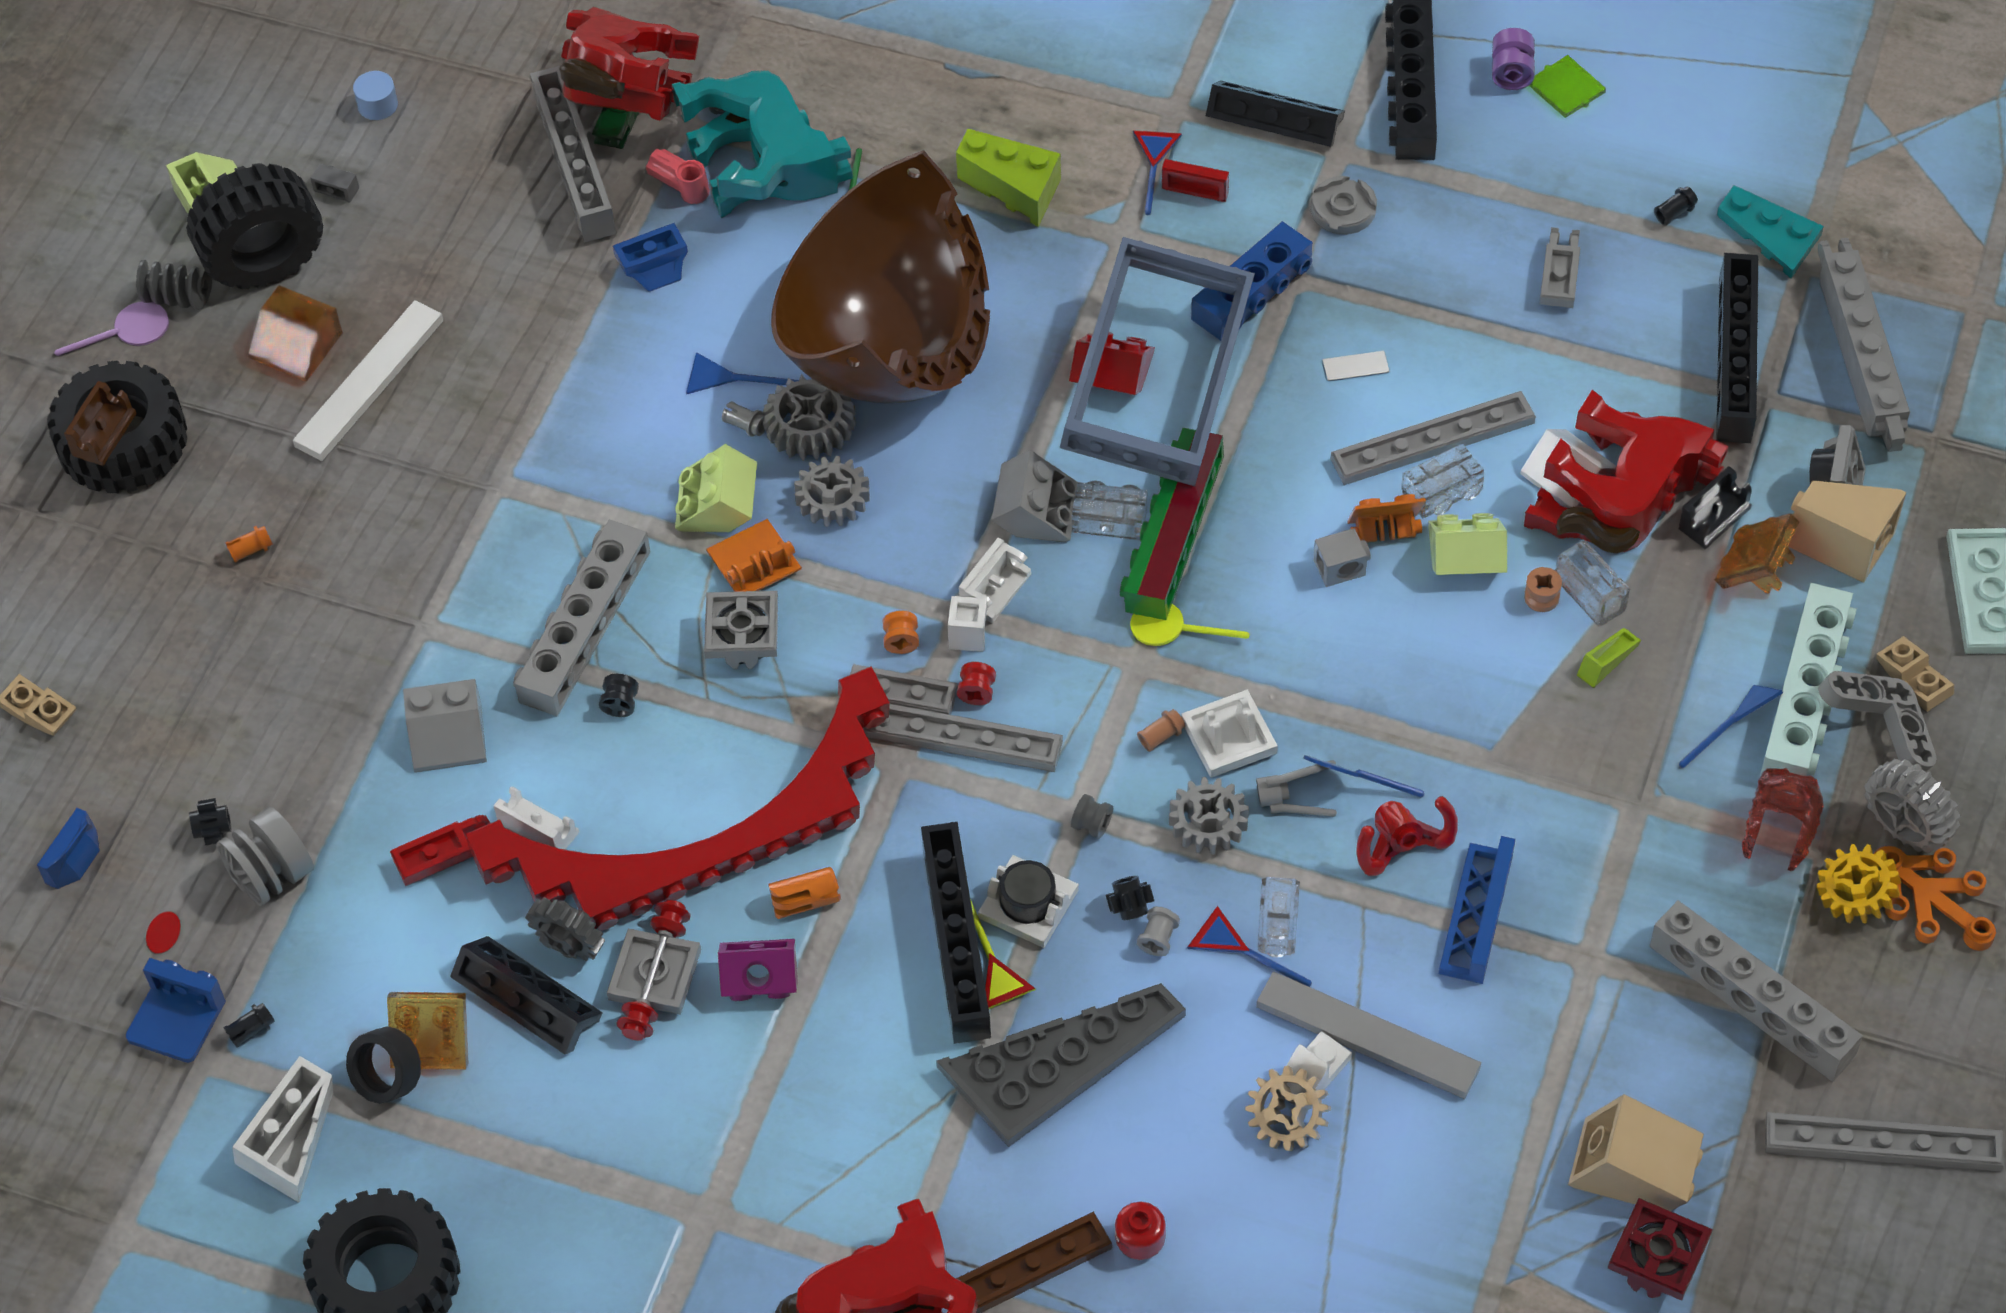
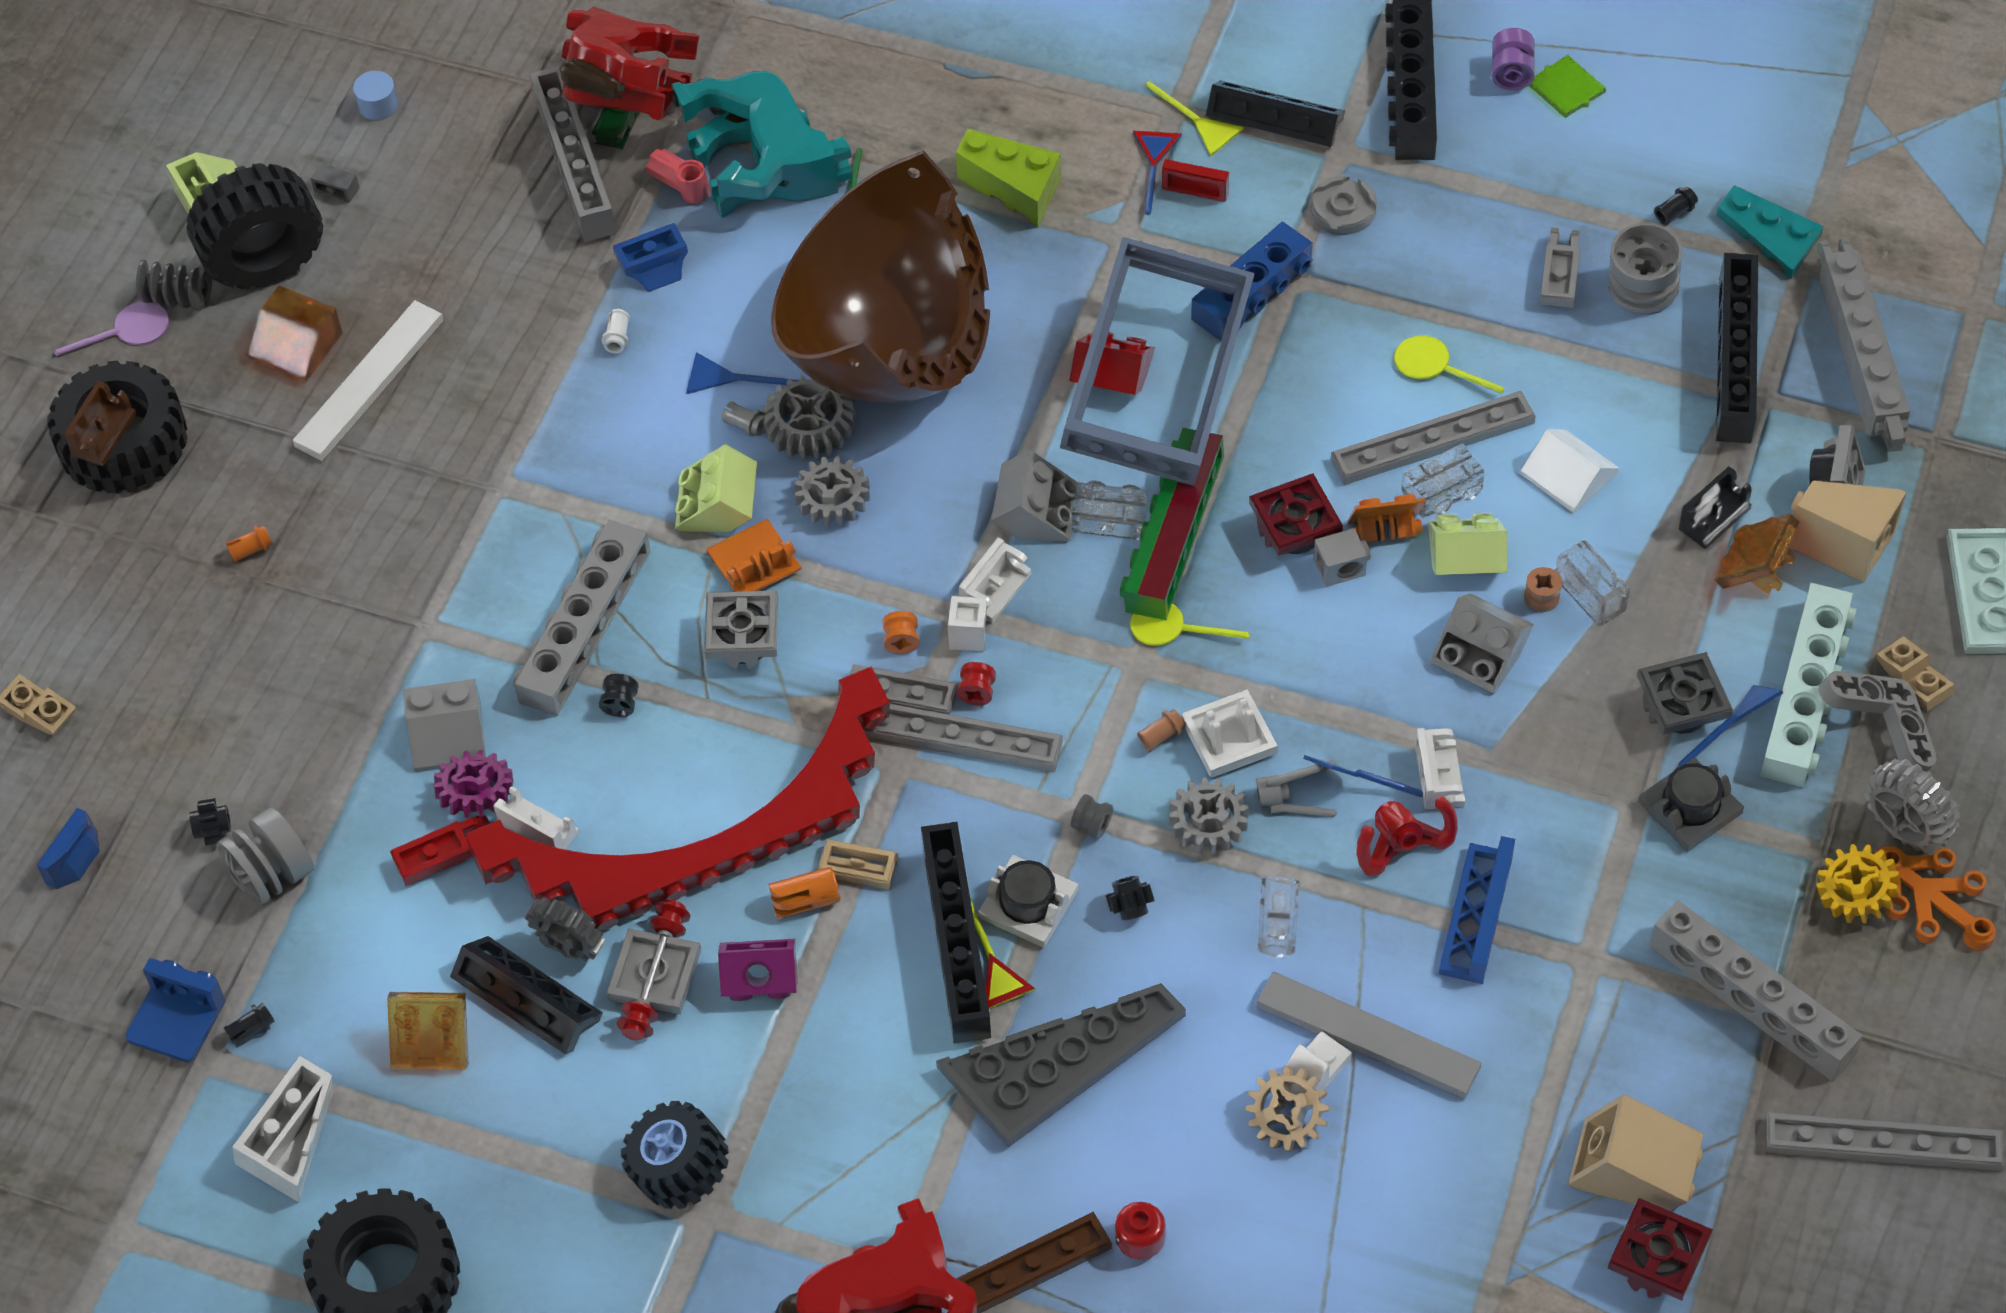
(163, 932): red sticker -> none
(362, 1071): black tyre -> none
(472, 783): none -> magenta gear
(615, 337): none -> white pin
(674, 1154): none -> black wheel
(857, 870): none -> tan tile
(1158, 931): light grey bush -> none
(1213, 133): none -> neon yellow piece
(1219, 935): piece -> none
(1297, 517): none -> dark red piece
(1355, 365): white sticker -> none
(1428, 357): none -> neon yellow piece
(1438, 767): none -> white hinge
(1481, 642): none -> light grey slope
(1607, 656): lime piece -> none
(1645, 268): none -> light grey wheel
(1655, 465): red piece -> none
(1686, 696): none -> dark grey piece
(1689, 801): none -> piece
(1805, 805): clear red piece -> none

